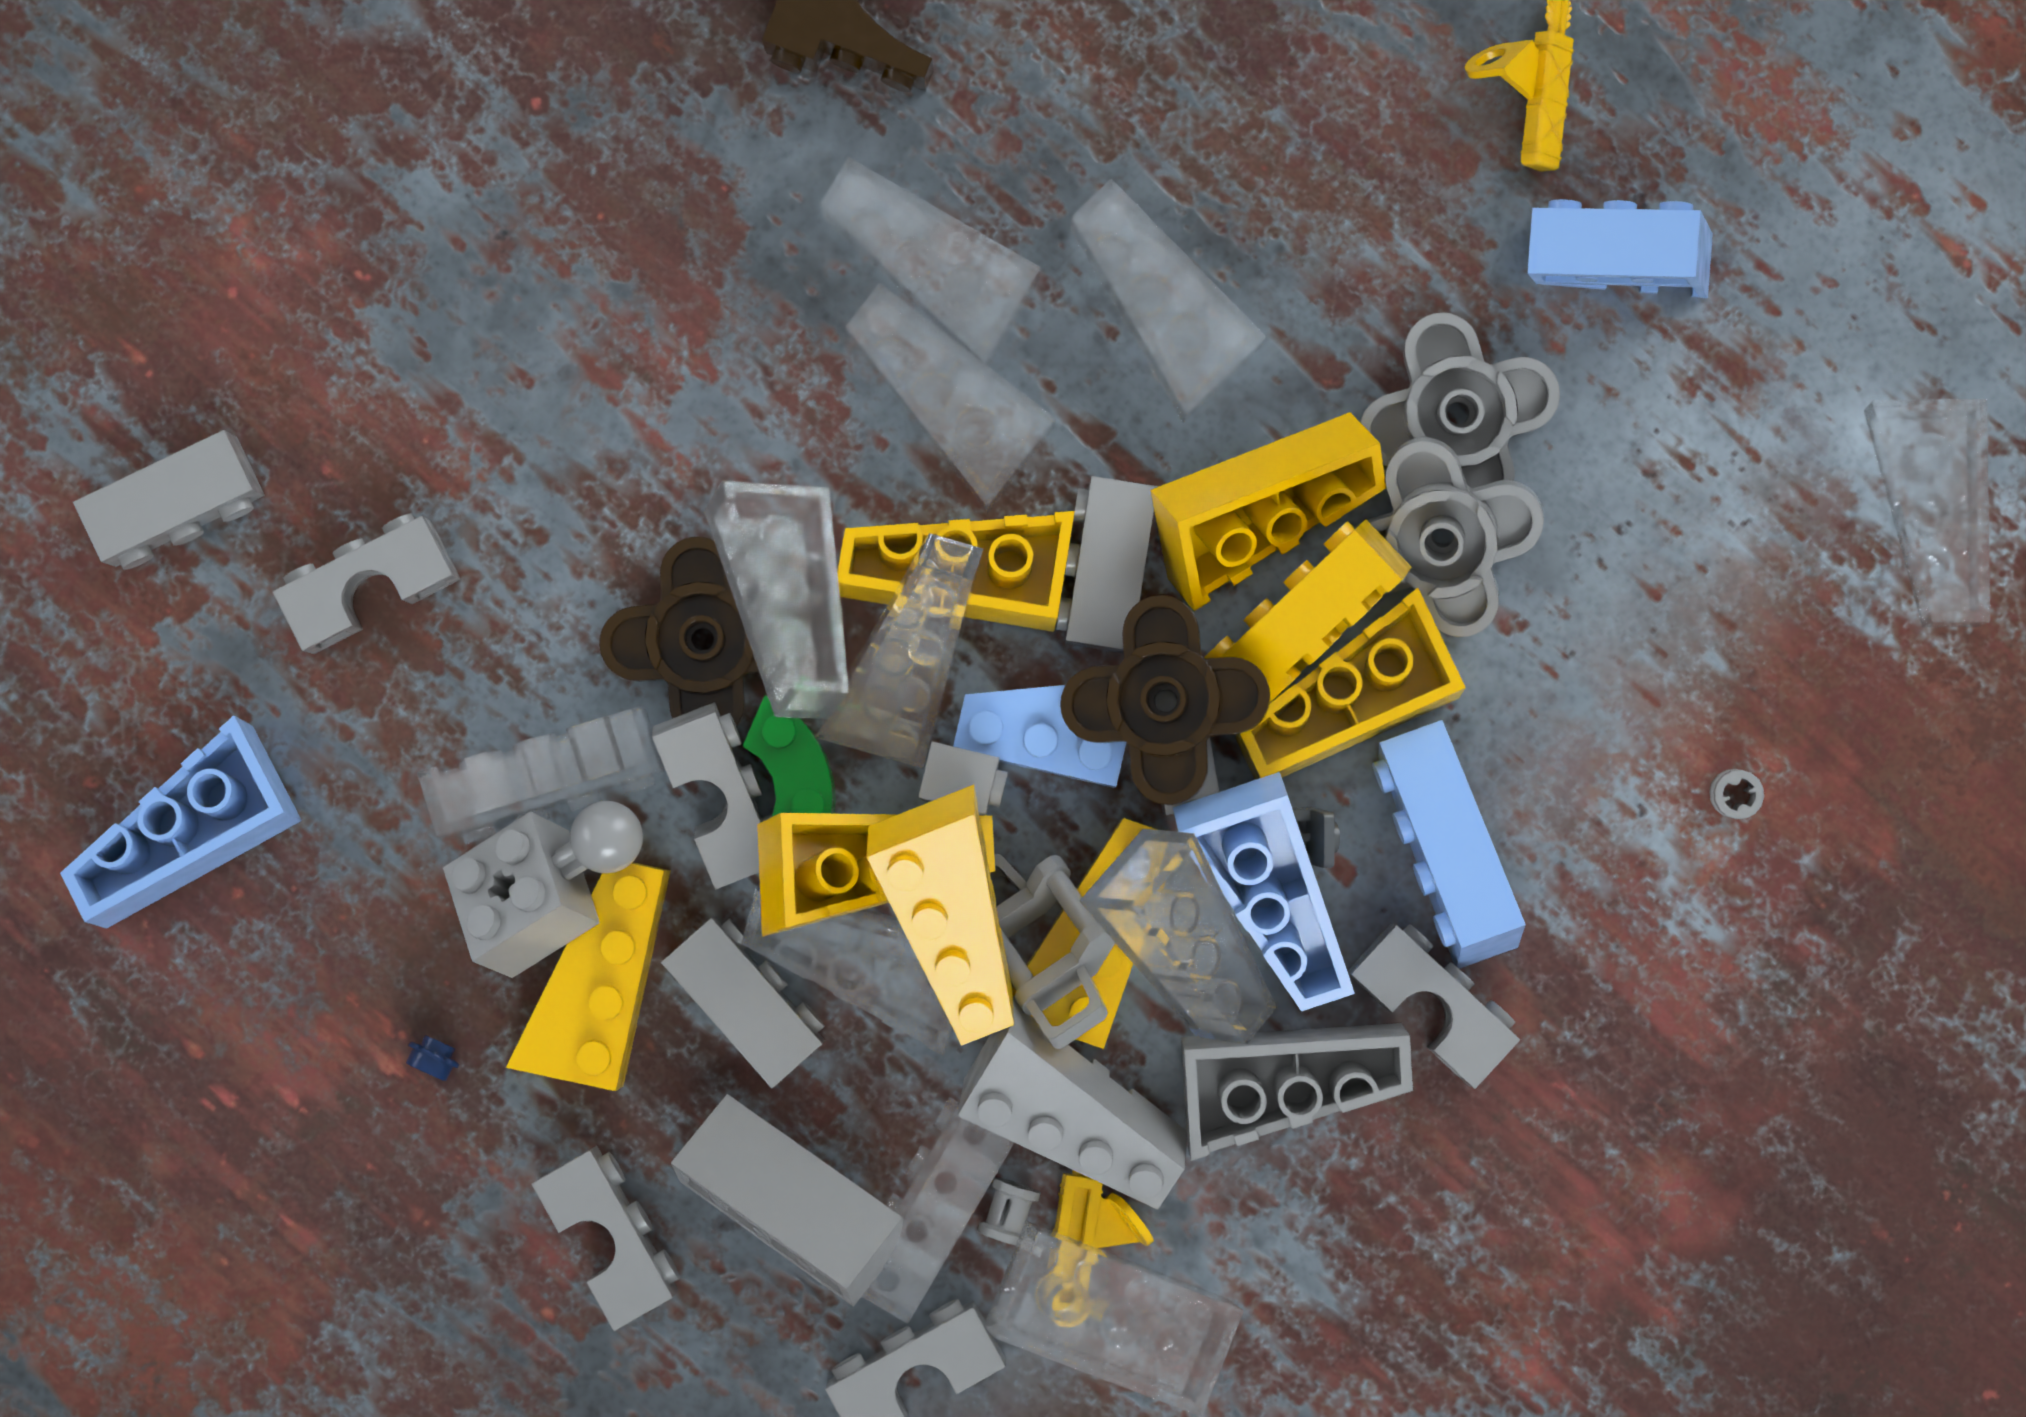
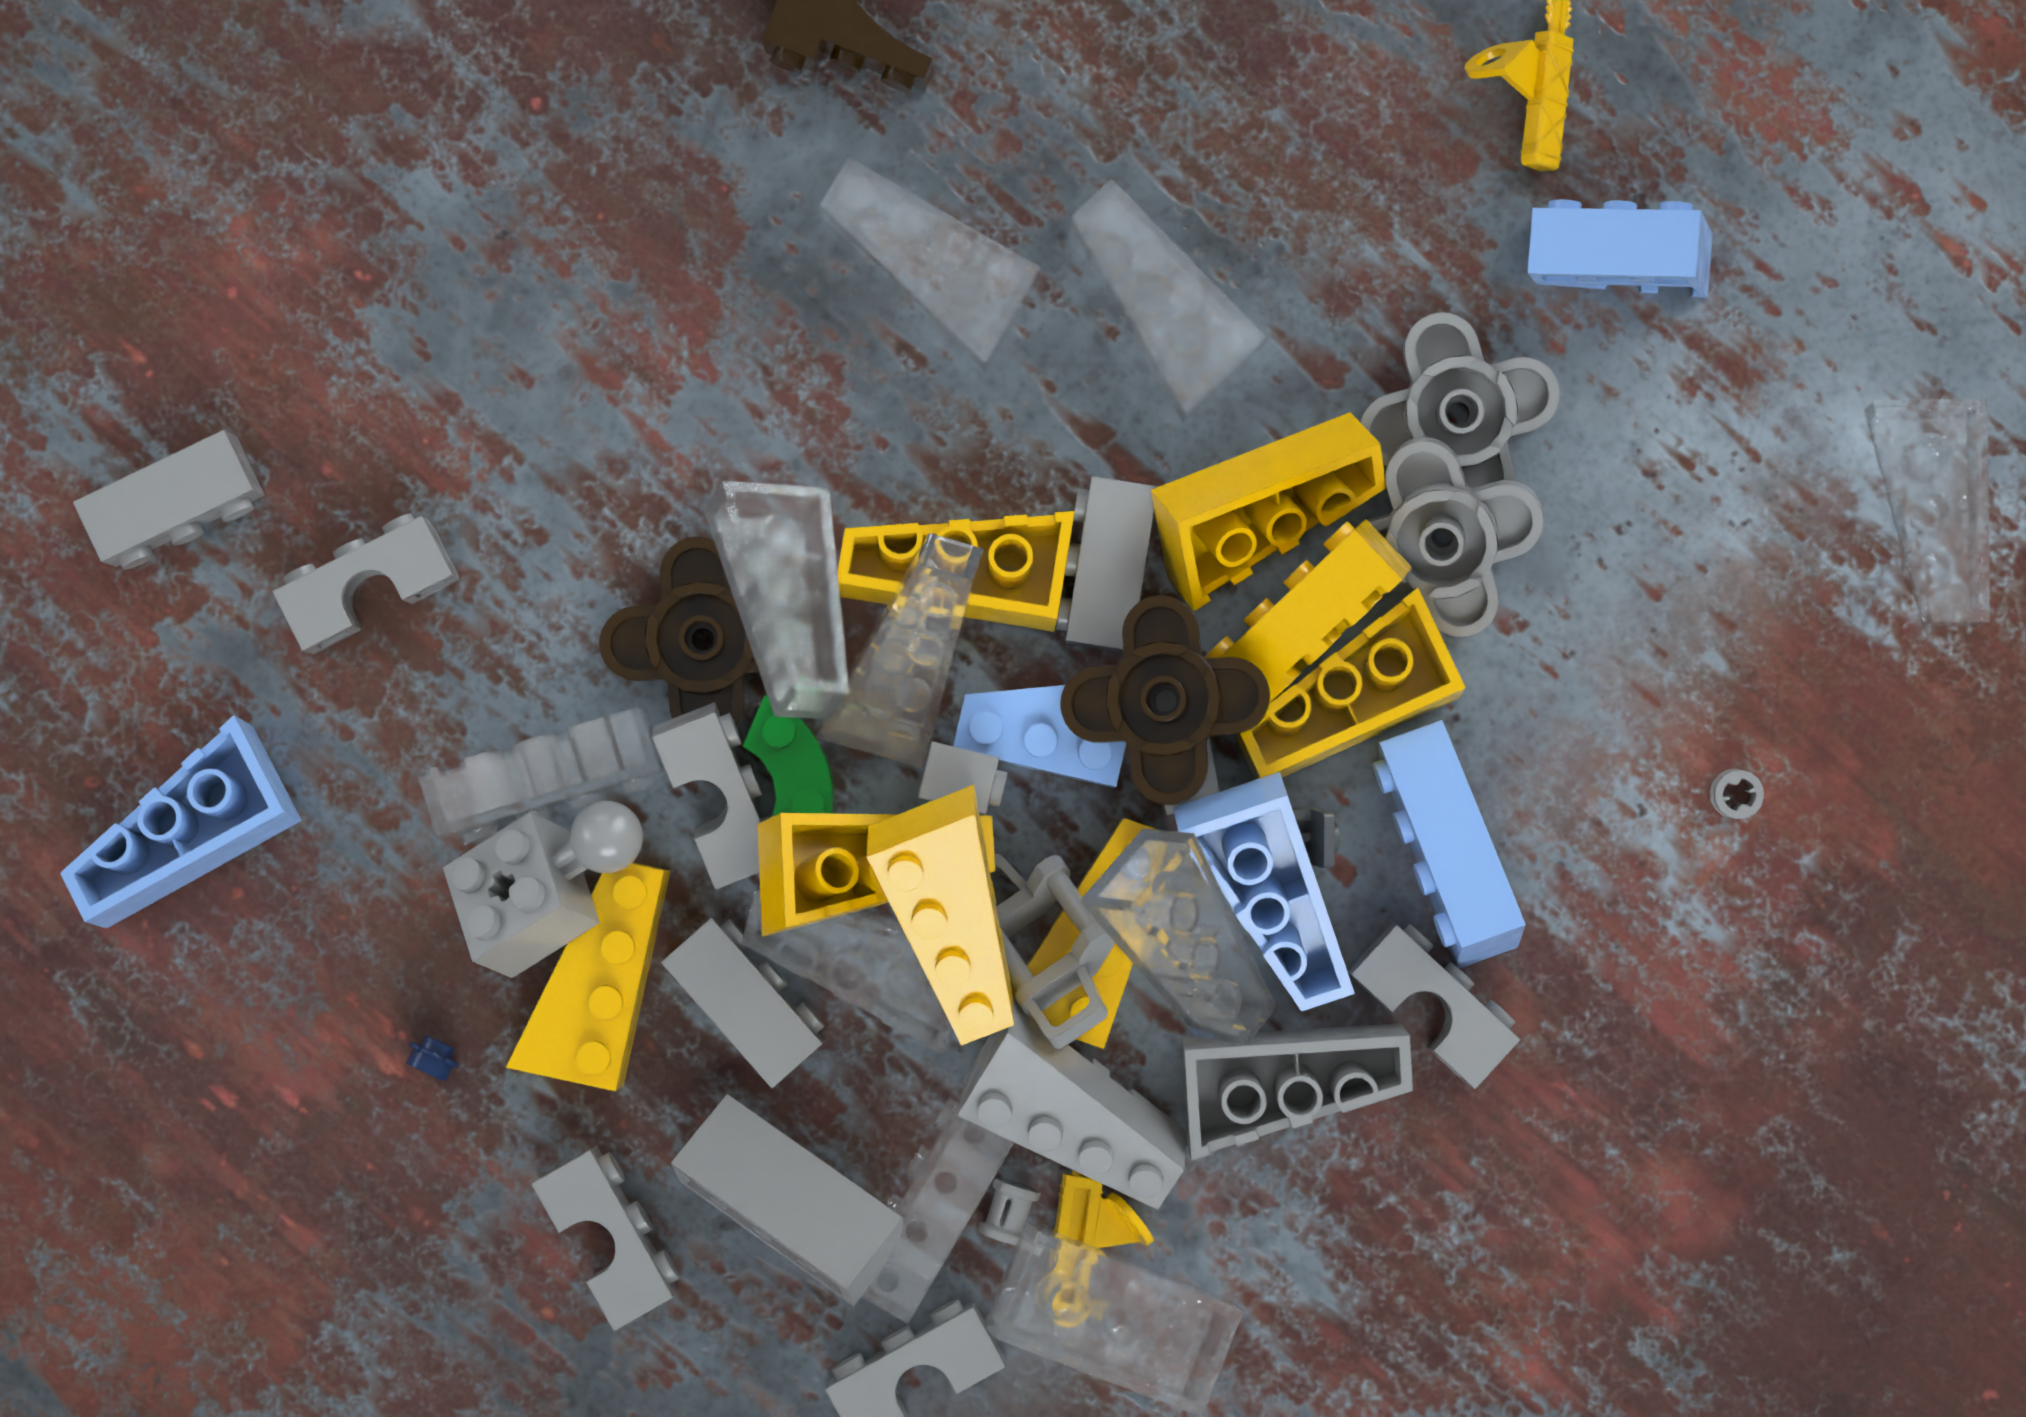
(959, 402): clear wedge -> none

